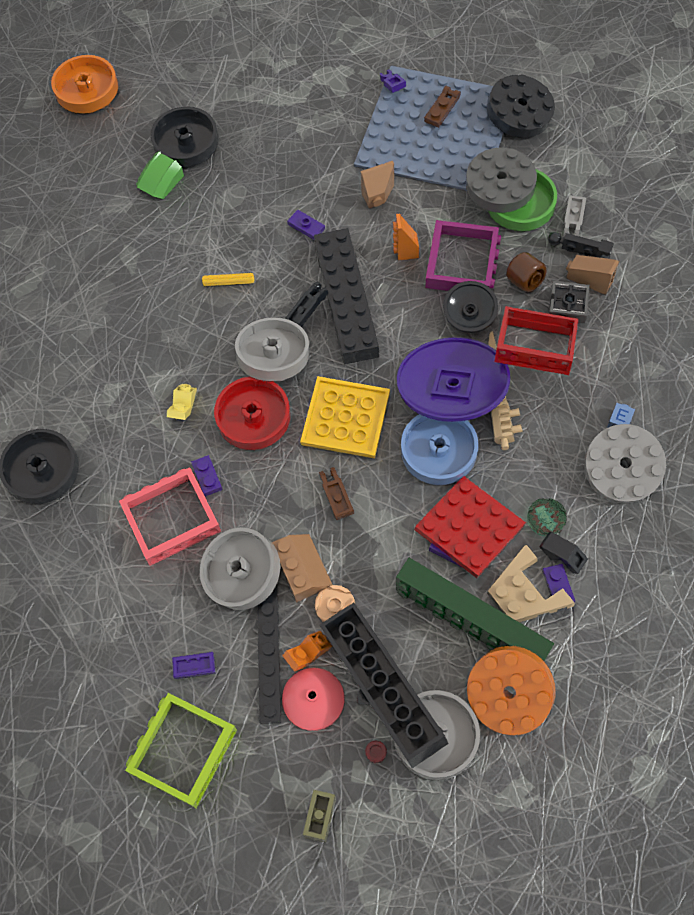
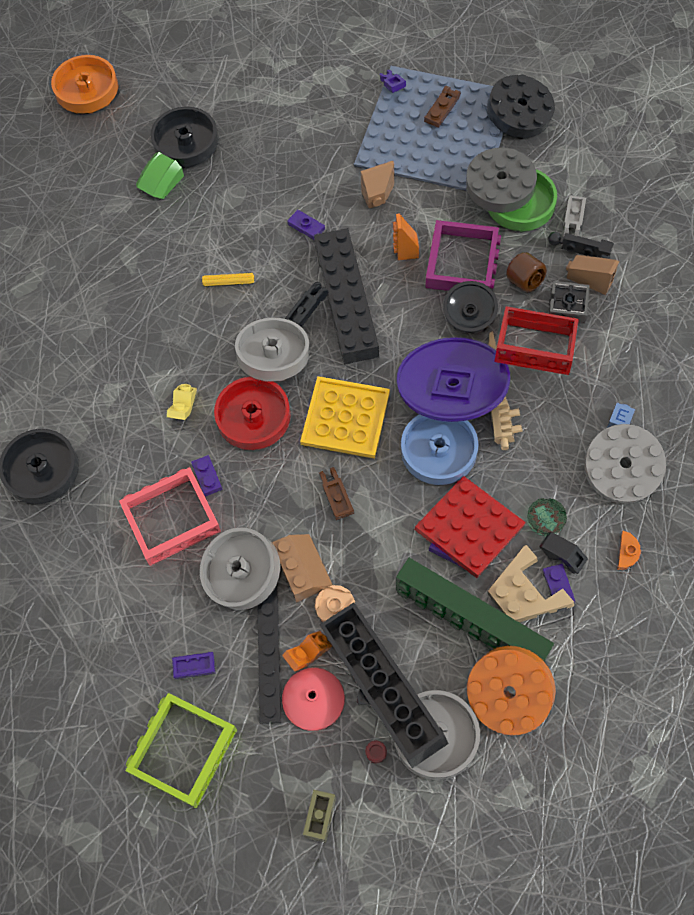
(629, 551): none -> orange plate

